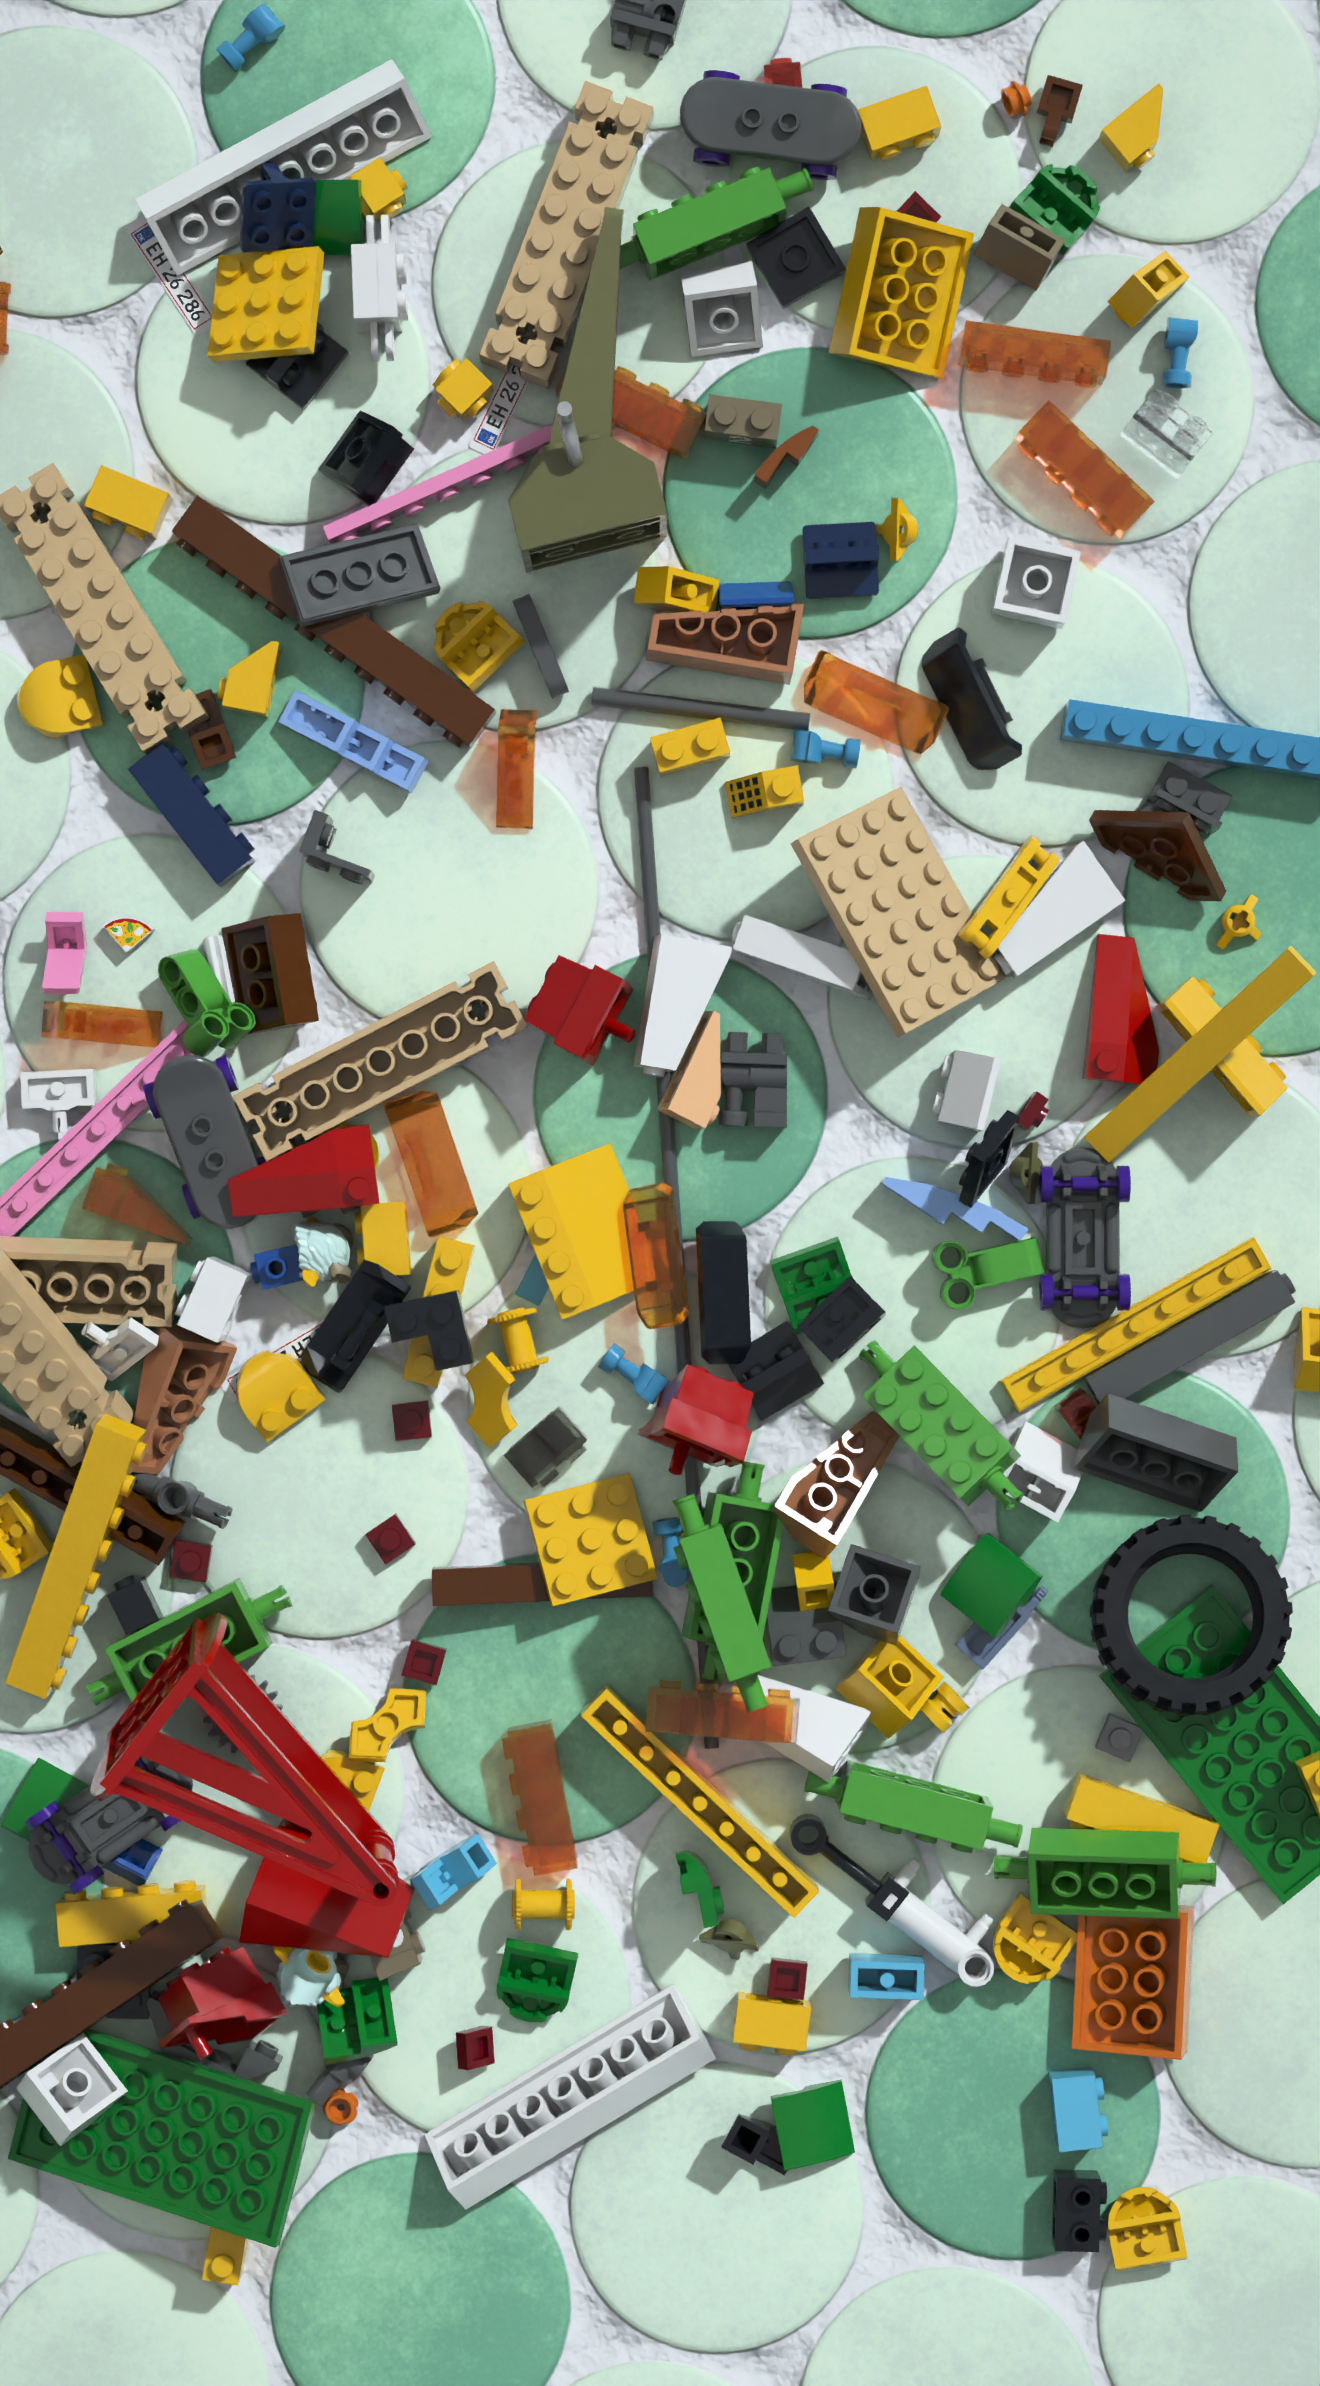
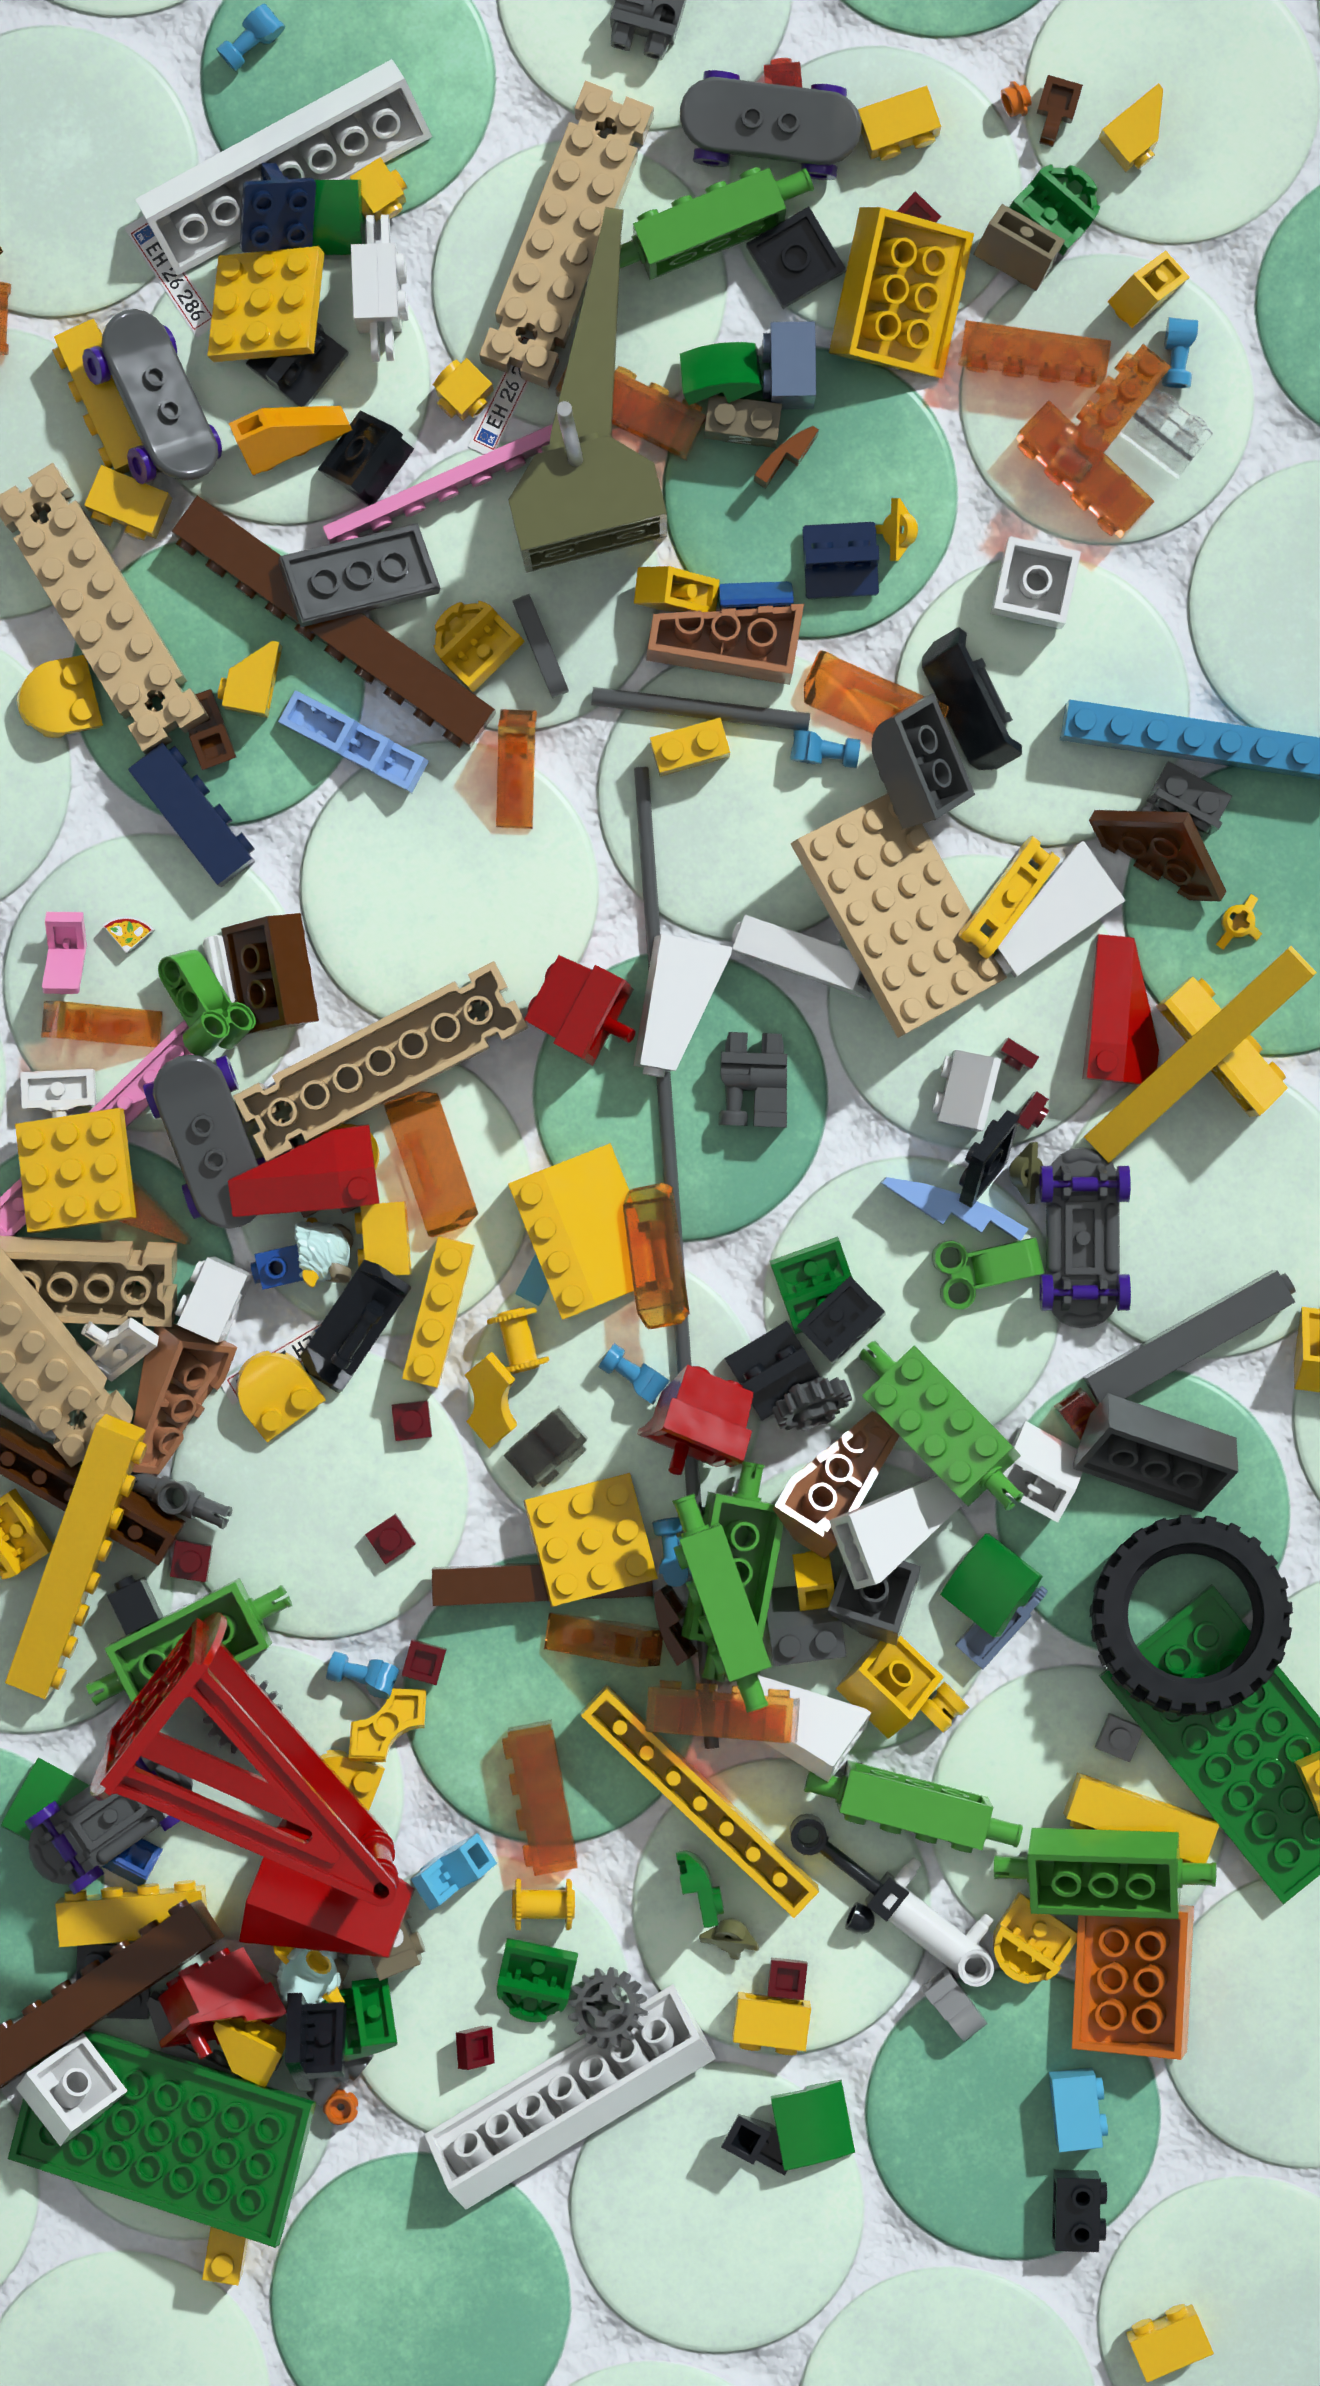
(75, 1170): none -> yellow plate
(105, 407): none -> yellow brick
(157, 398): none -> dark grey piece
(251, 2048): none -> yellow slope
(286, 432): none -> light orange slope
(314, 2040): none -> black bracket
(321, 835): dark grey bracket -> none
(377, 1676): none -> dark azure leg
(439, 1318): black brick -> none
(604, 1640): none -> clear orange slope
(608, 1993): none -> dark grey gear
(668, 1612): none -> reddish brown slope
(697, 1080): light nougat slope -> none
(720, 368): none -> green slope
(721, 308): white slope -> none
(723, 1292): black piece -> none
(765, 791): yellow slope -> none
(792, 364): none -> sand blue brick
(812, 1403): none -> dark grey gear
(860, 1919): none -> black hinge
(886, 1976): medium azure brick -> none
(888, 1530): none -> white slope
(920, 763): none -> dark grey brick
(954, 2004): none -> light grey leg
(1017, 1056): none -> dark red plate
(1110, 414): none -> clear orange brick
(1136, 1325): yellow tile -> none
(1145, 2230): yellow slope -> none
(1169, 2342): none -> yellow brick

